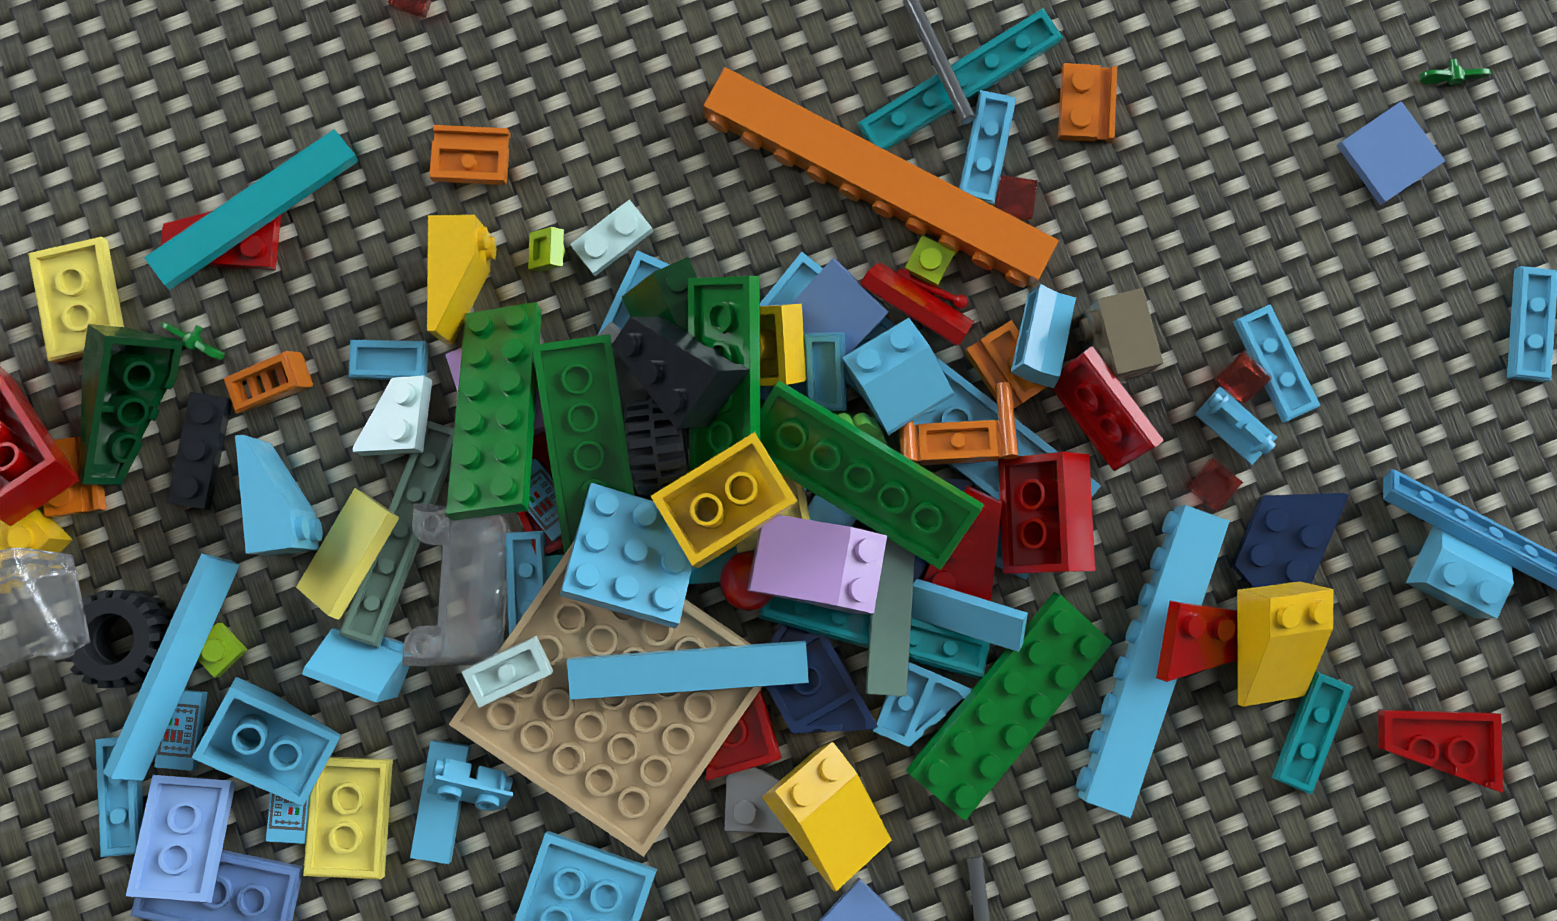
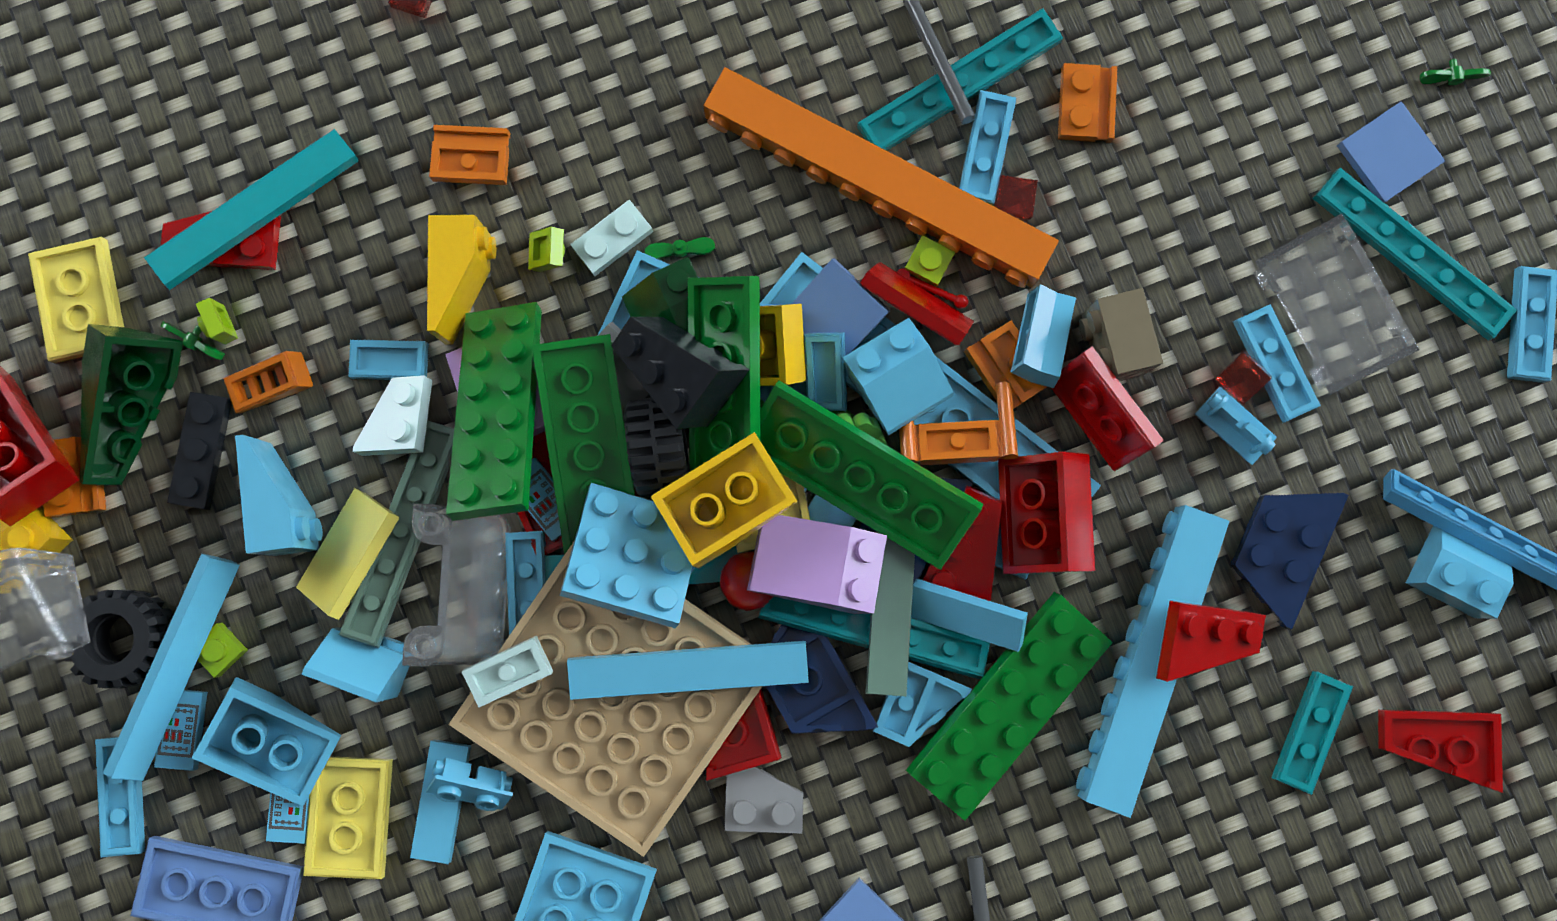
(181, 839): light blue plate -> none
(215, 321): none -> lime plate
(680, 248): none -> green piece
(829, 815): yellow slope -> none
(1214, 484): clear red tile -> none
(1280, 639): yellow slope -> none
(1337, 304): none -> clear windscreen
(1415, 254): none -> teal tile

